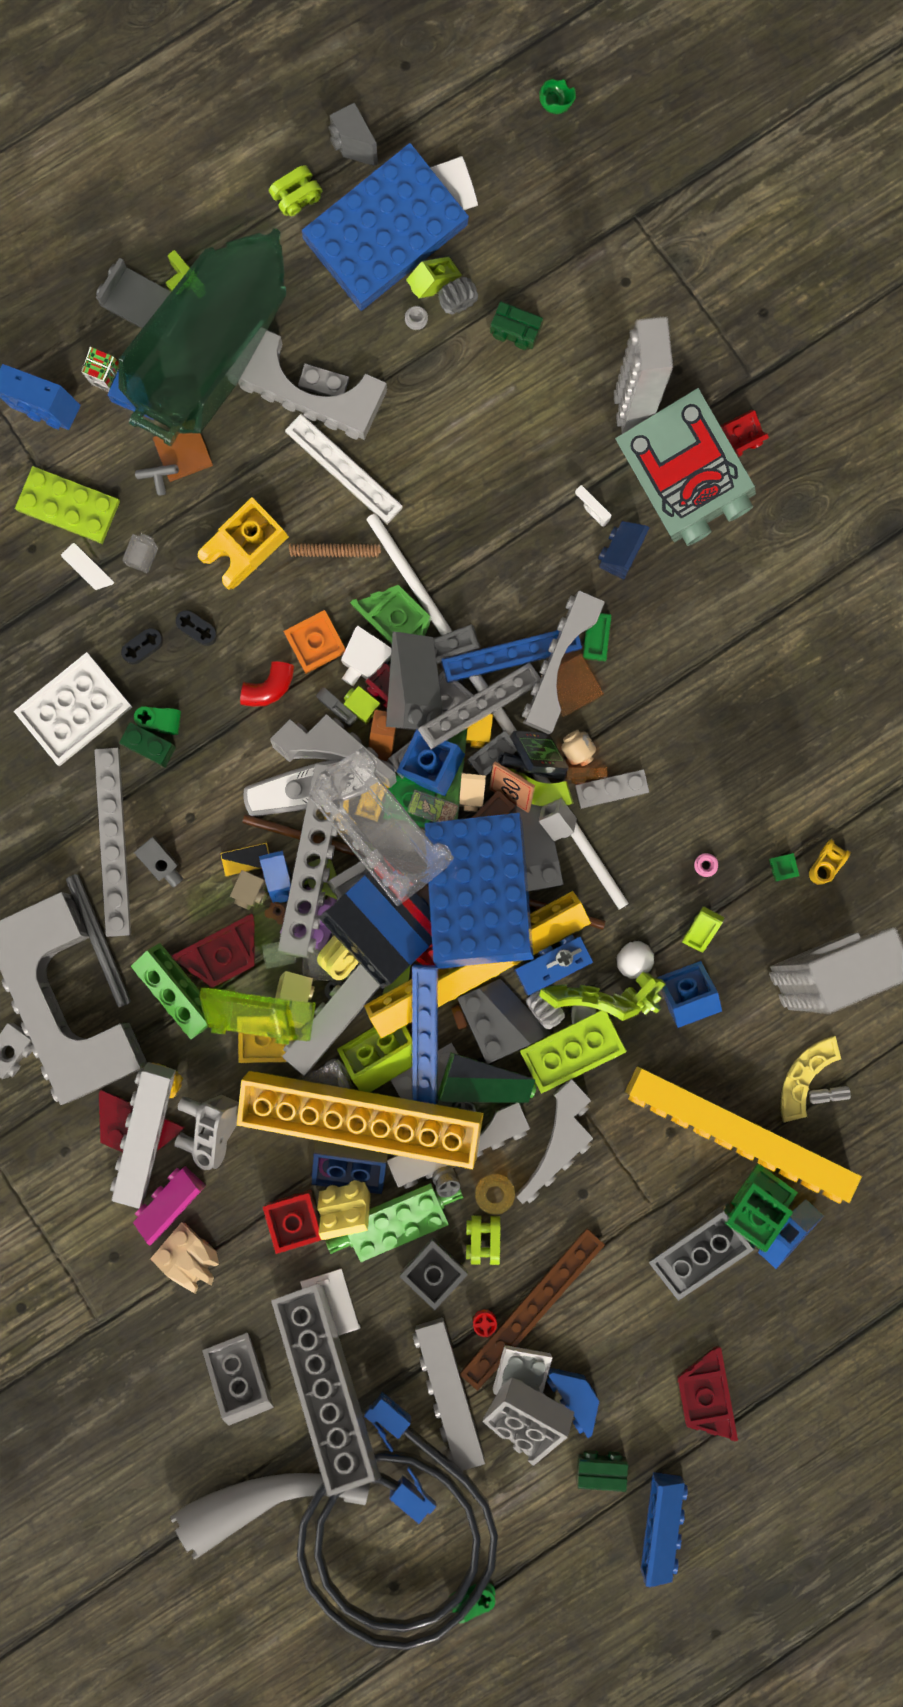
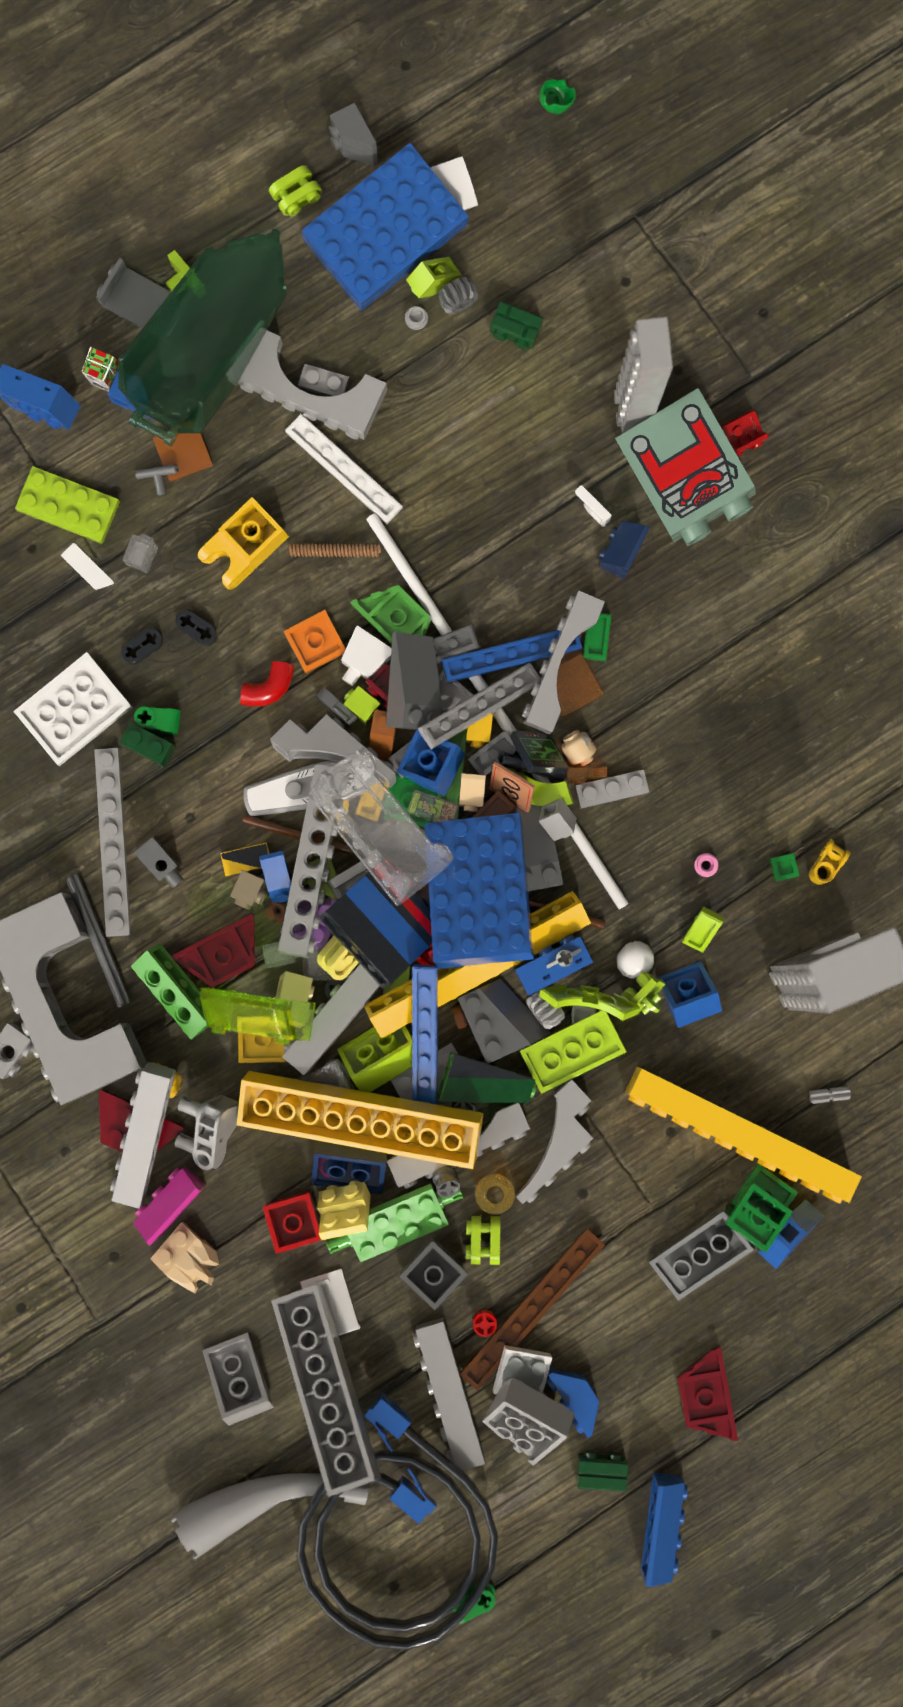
(801, 1074): light yellow tile -> none

